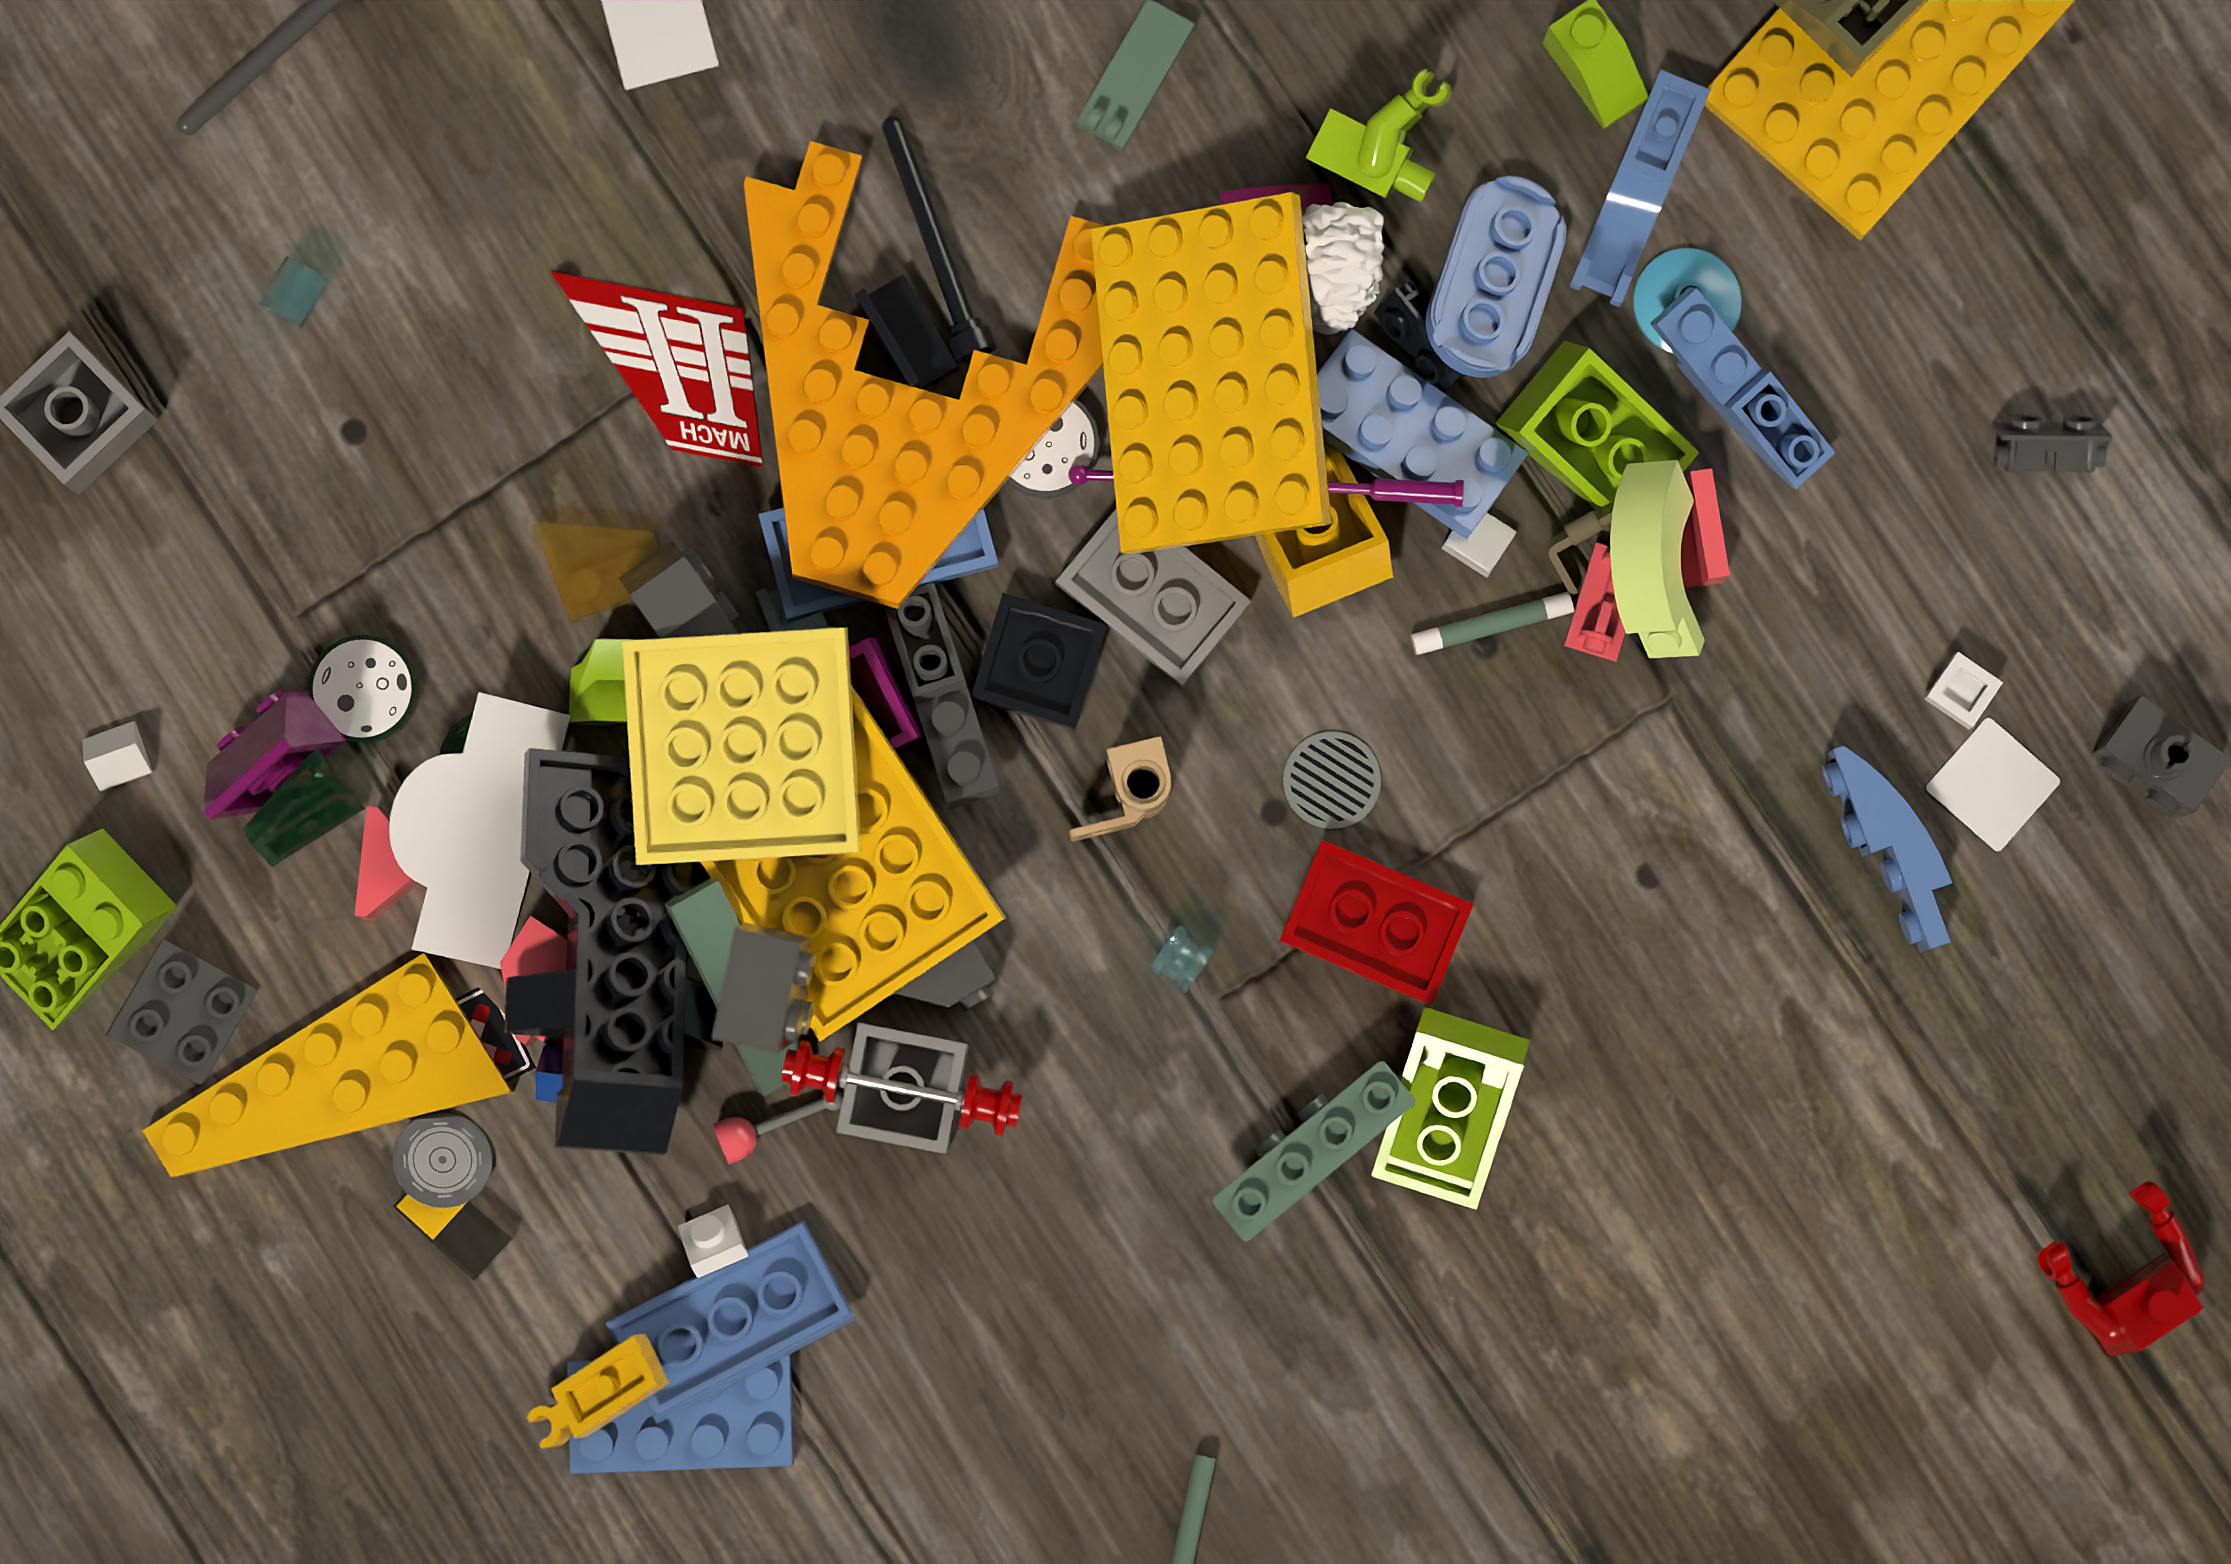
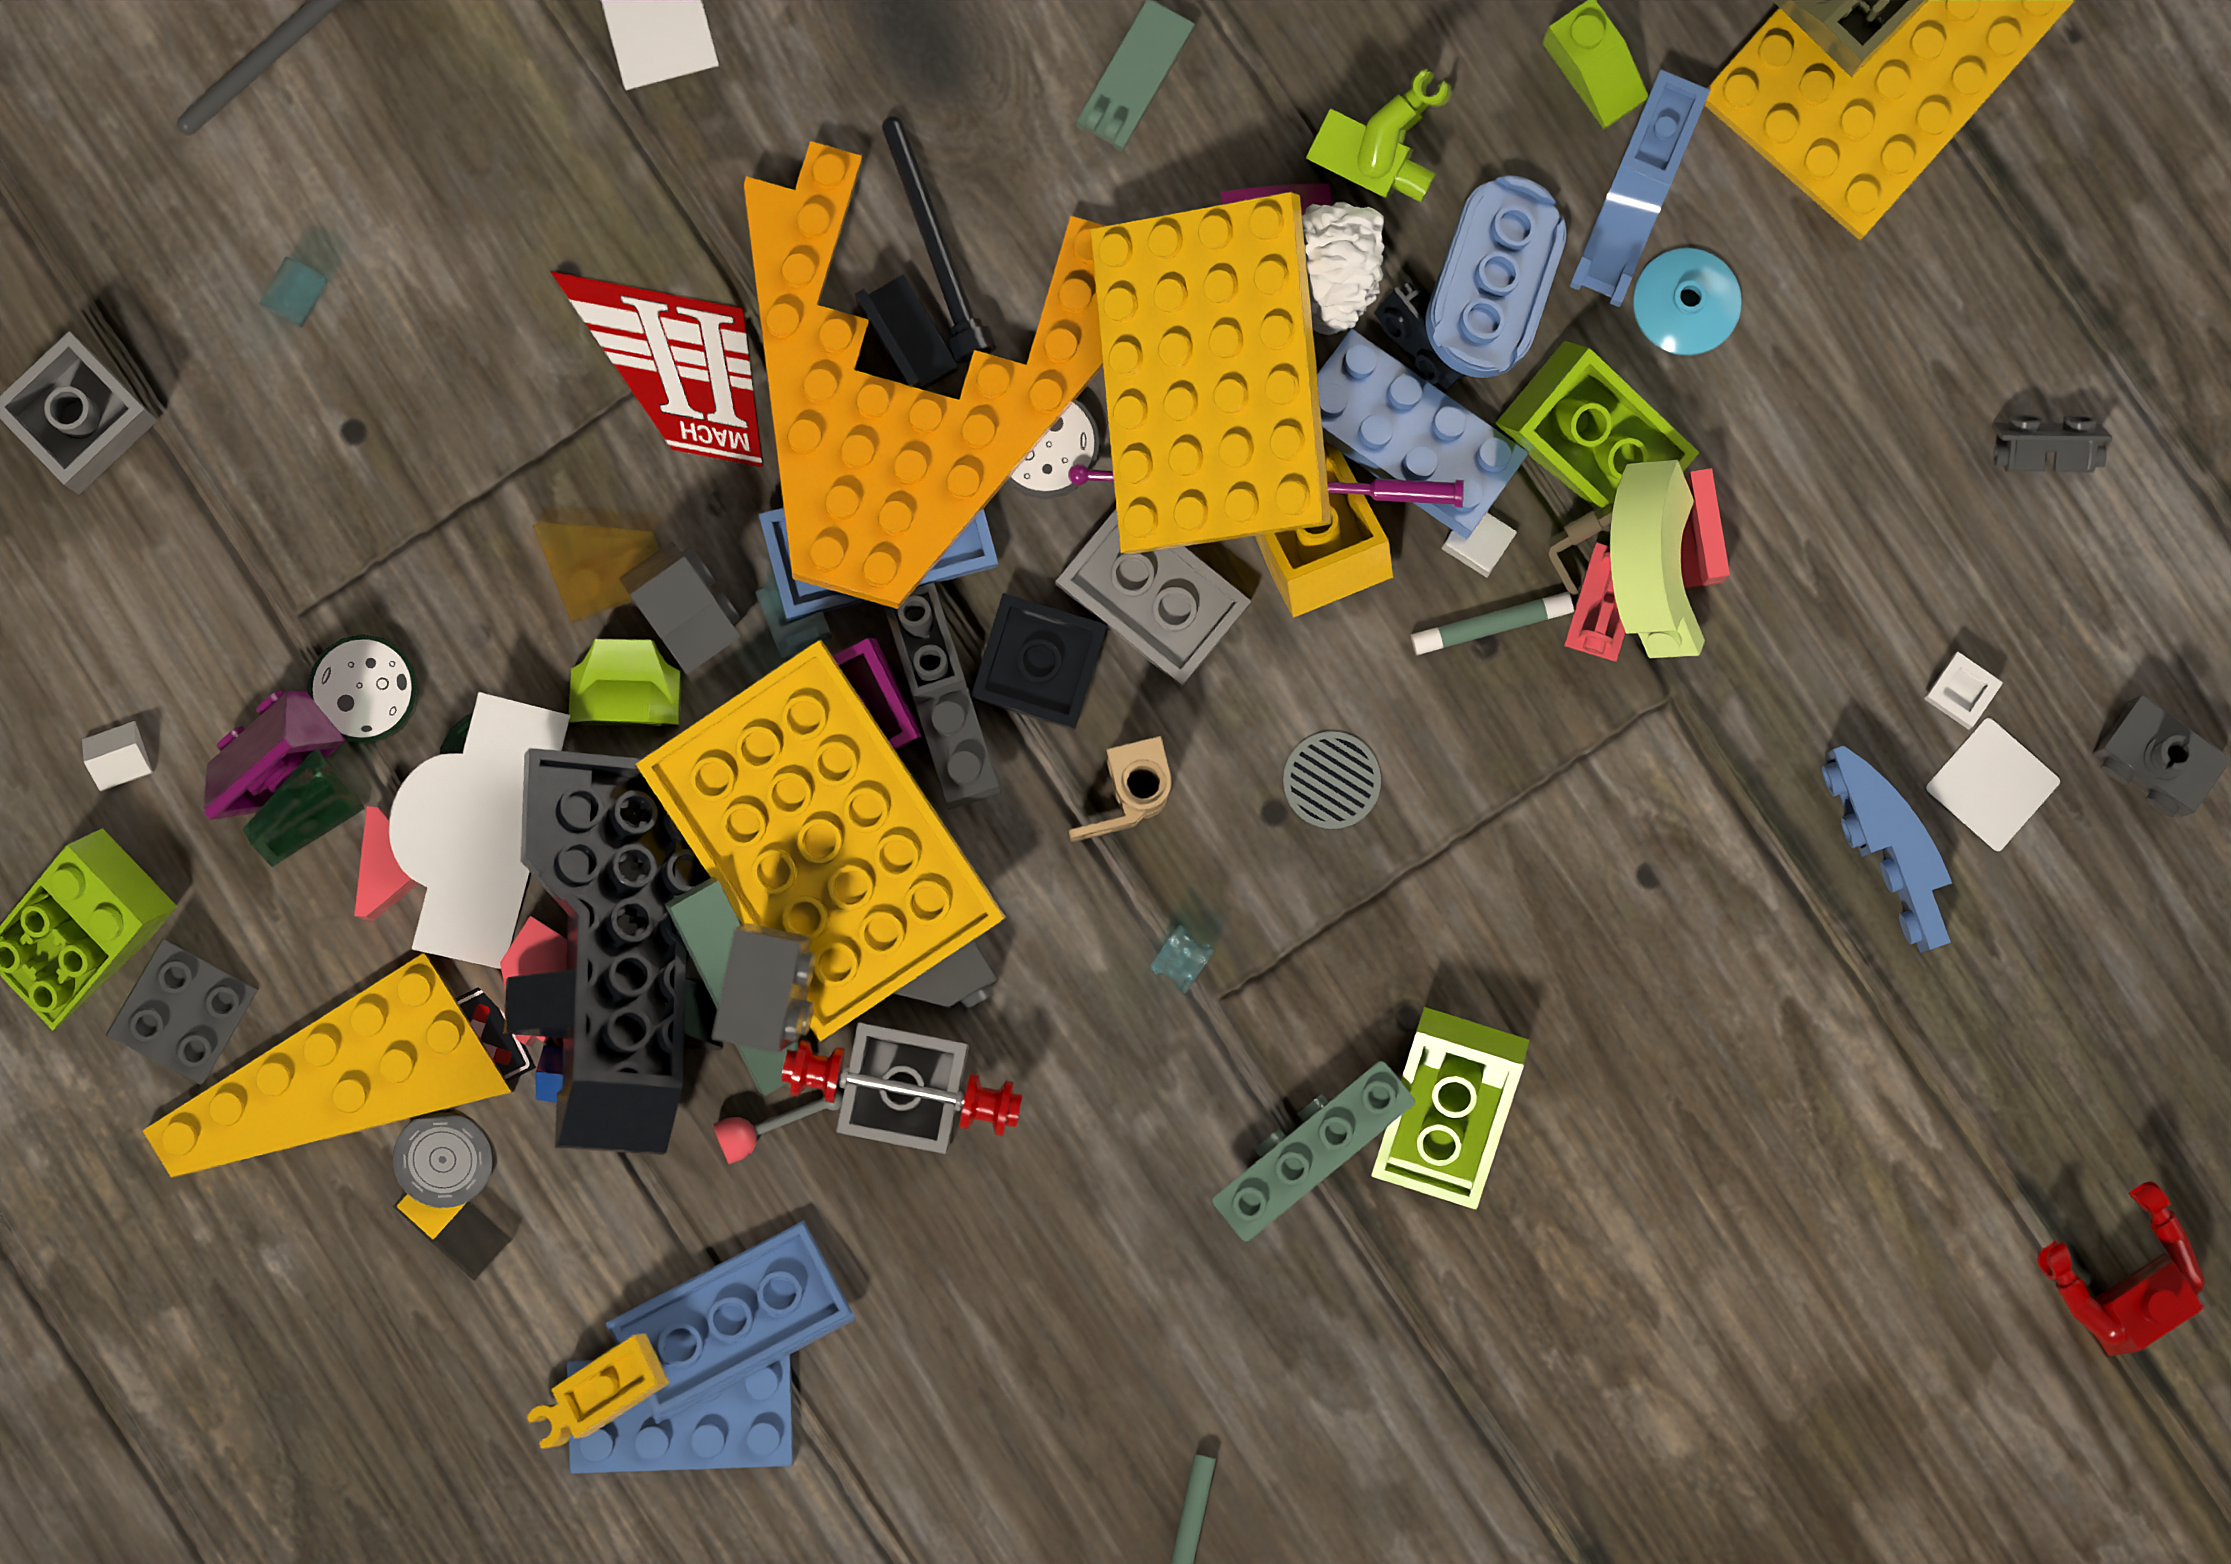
(712, 1241): white plate -> none
(741, 746): light yellow plate -> none
(1376, 923): red plate -> none
(1740, 390): medium blue slope -> none

